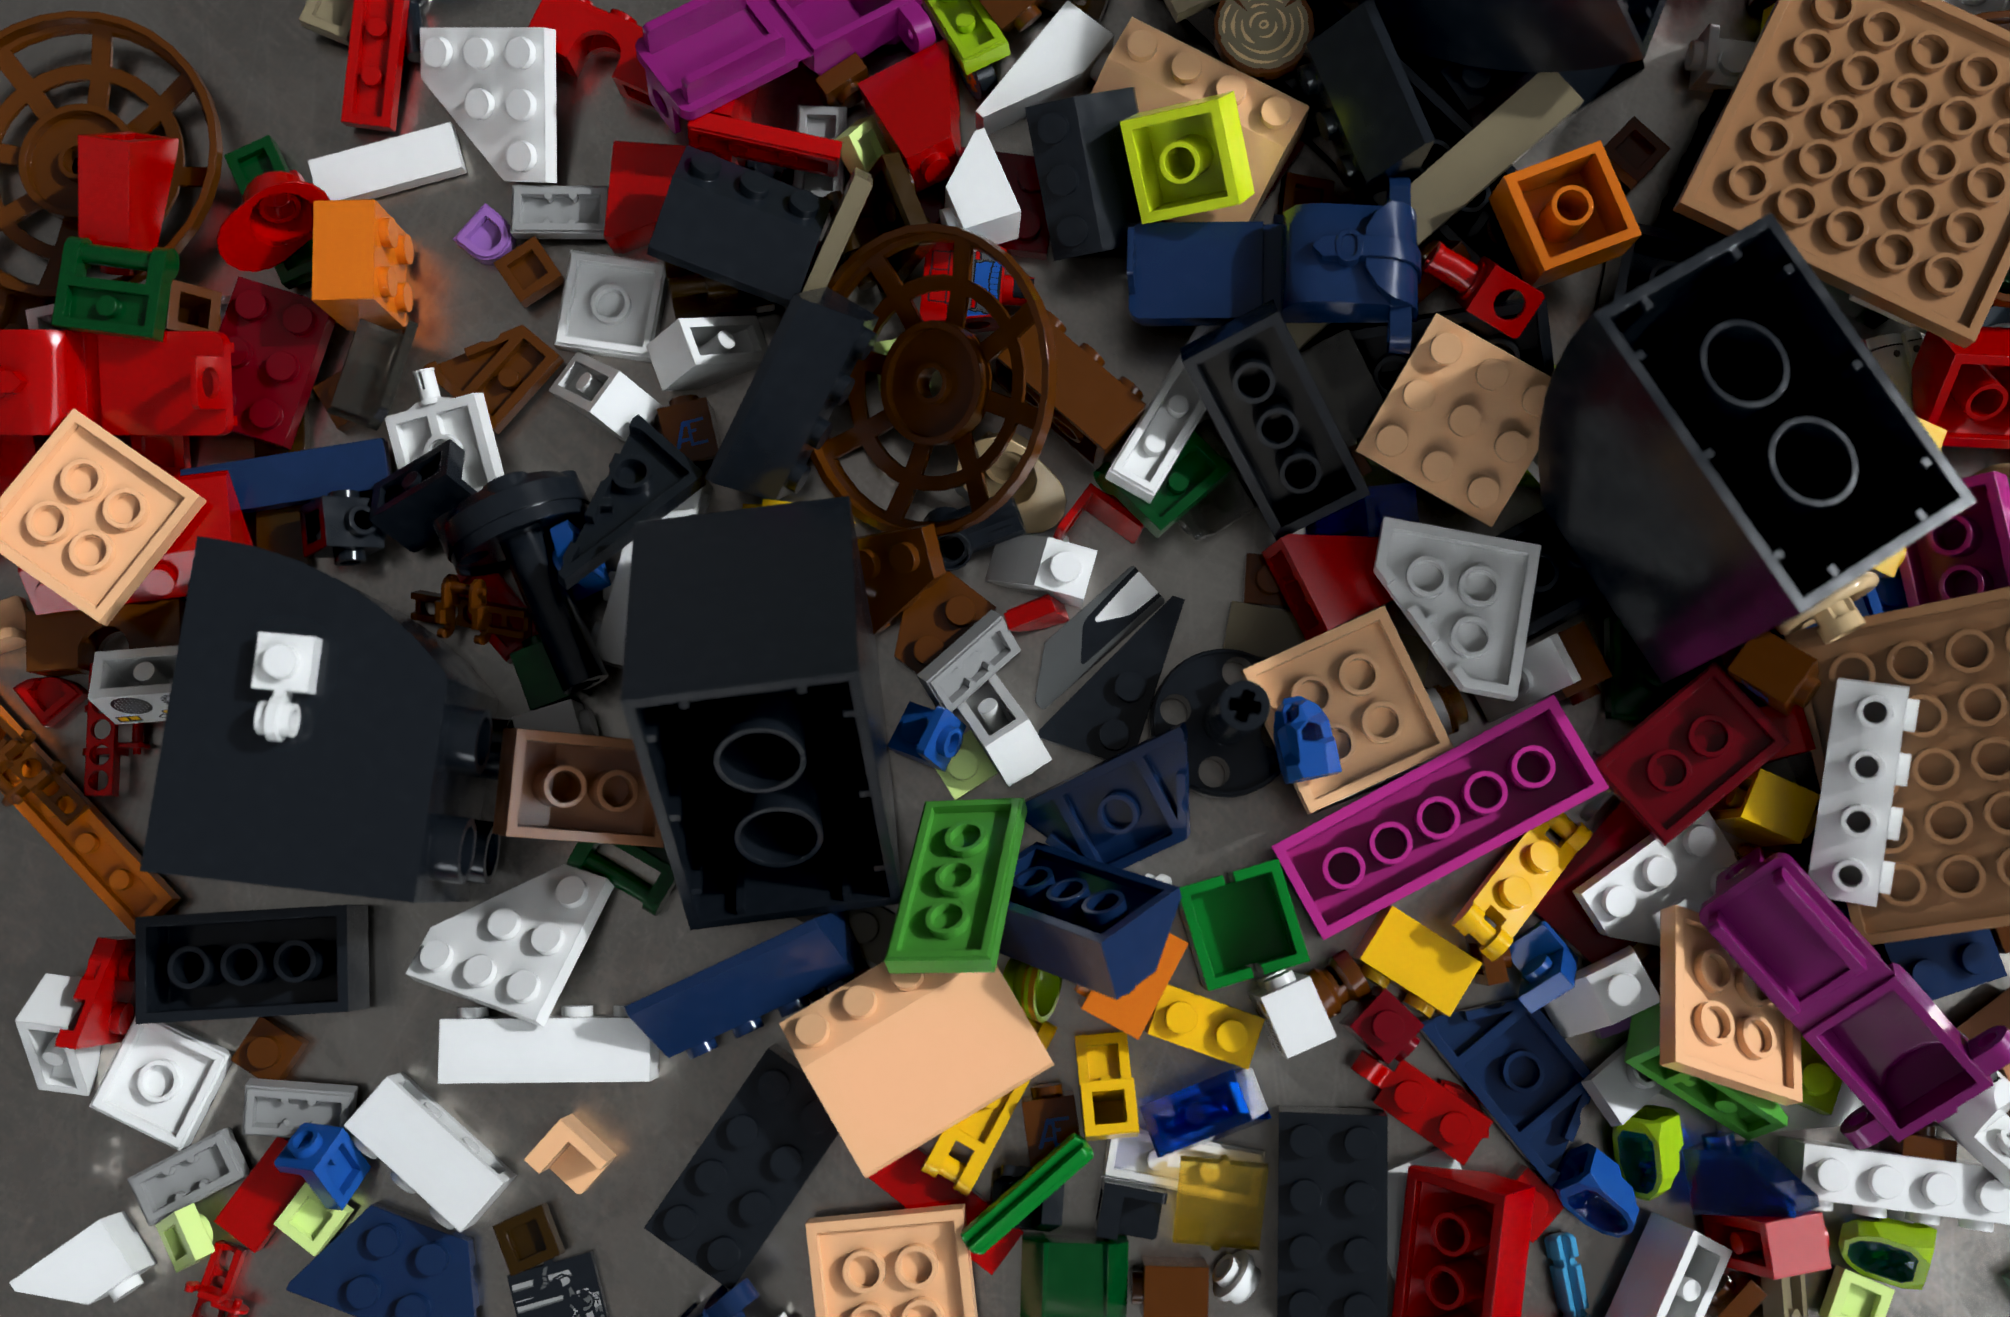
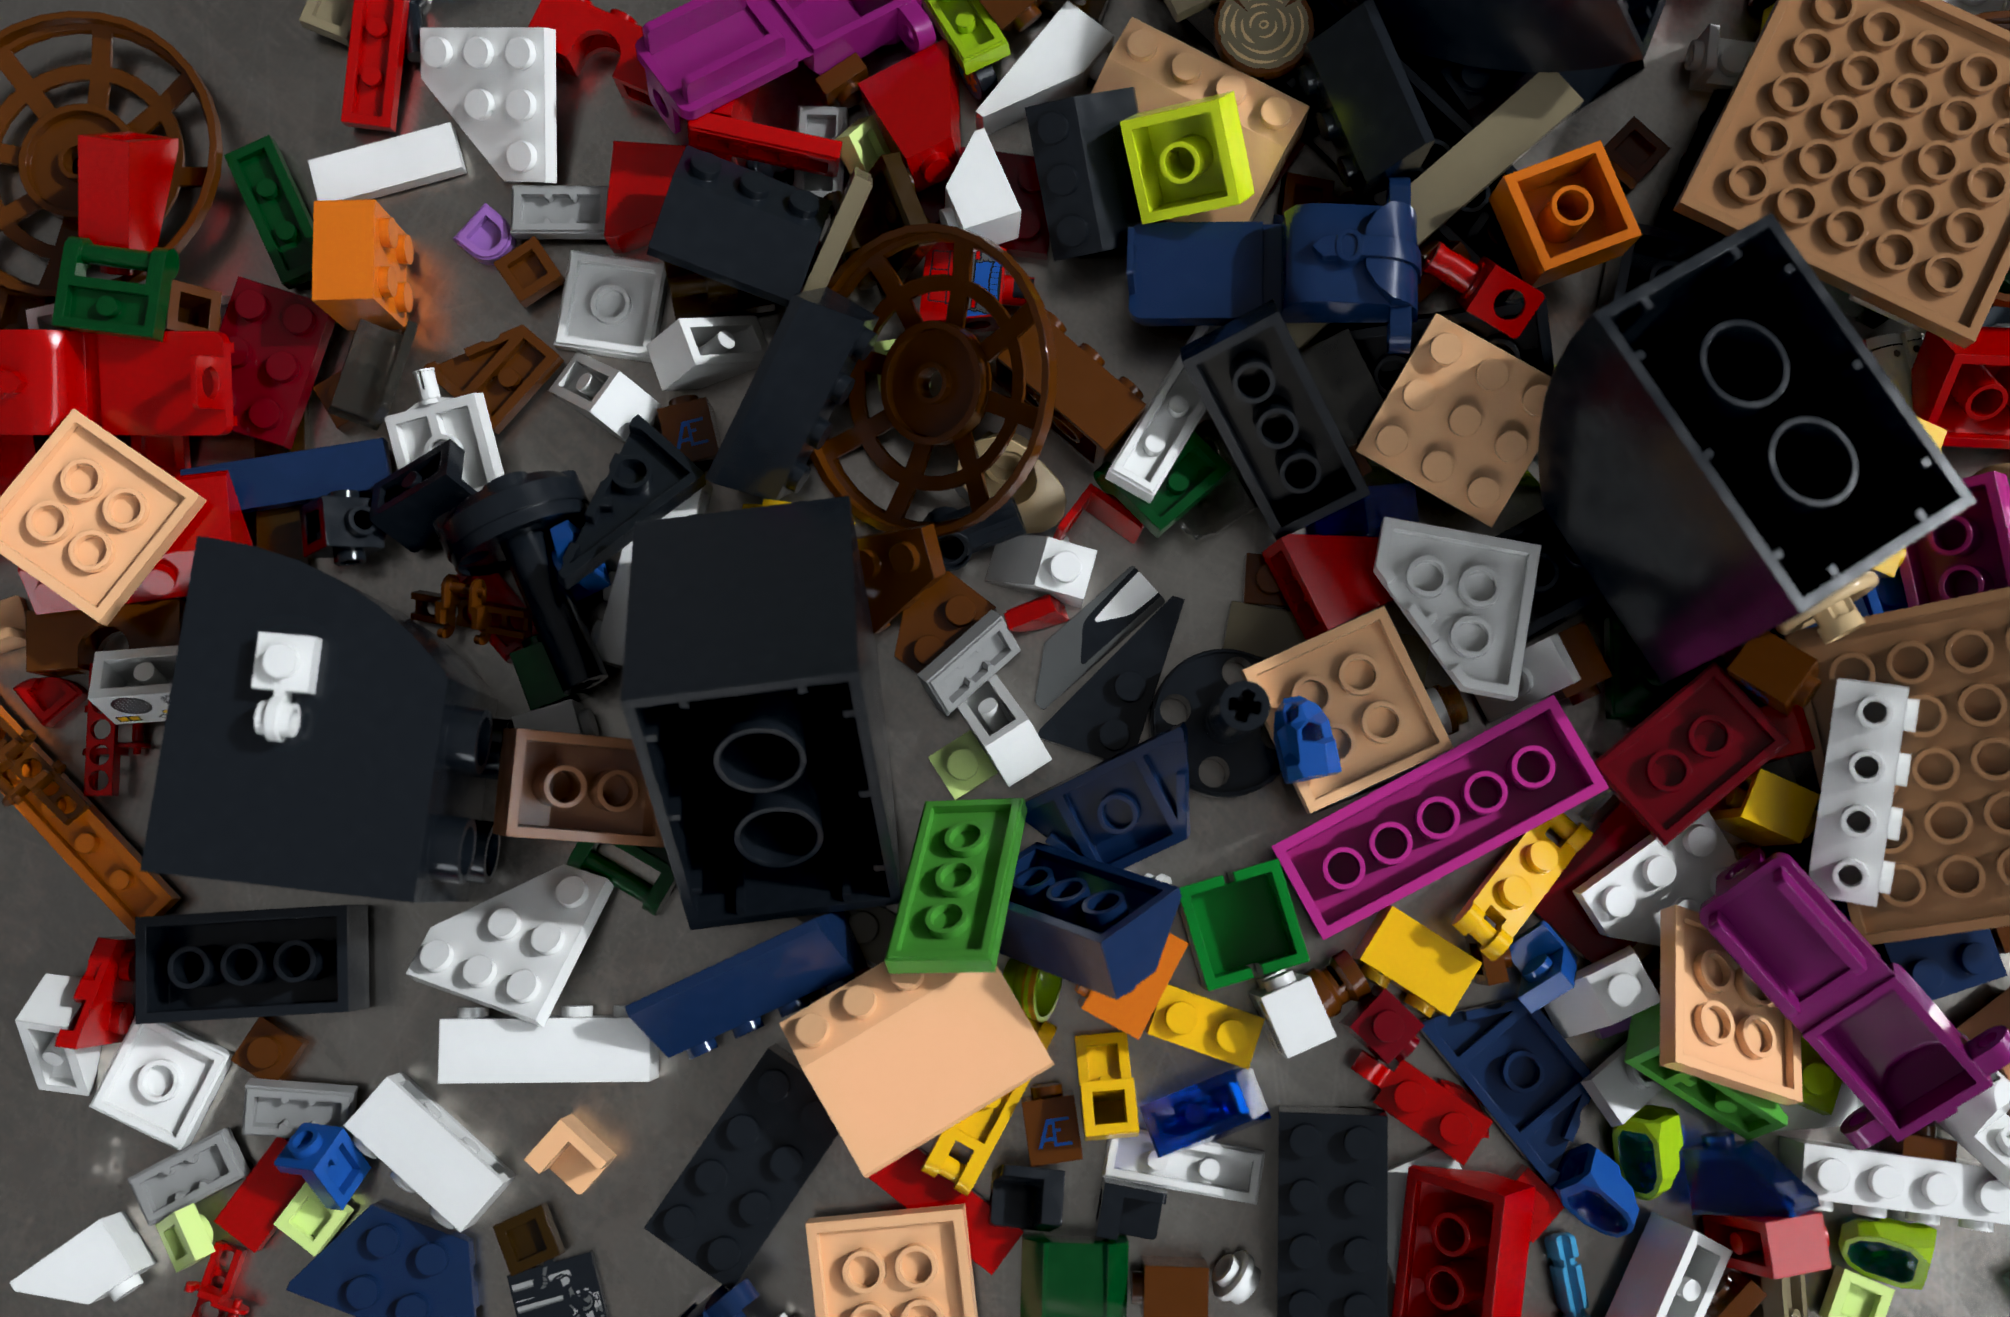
(270, 221): red piece -> none
(928, 735): blue bracket -> none
(1027, 1194): green axle -> none
(1220, 1202): clear yellow piece -> none

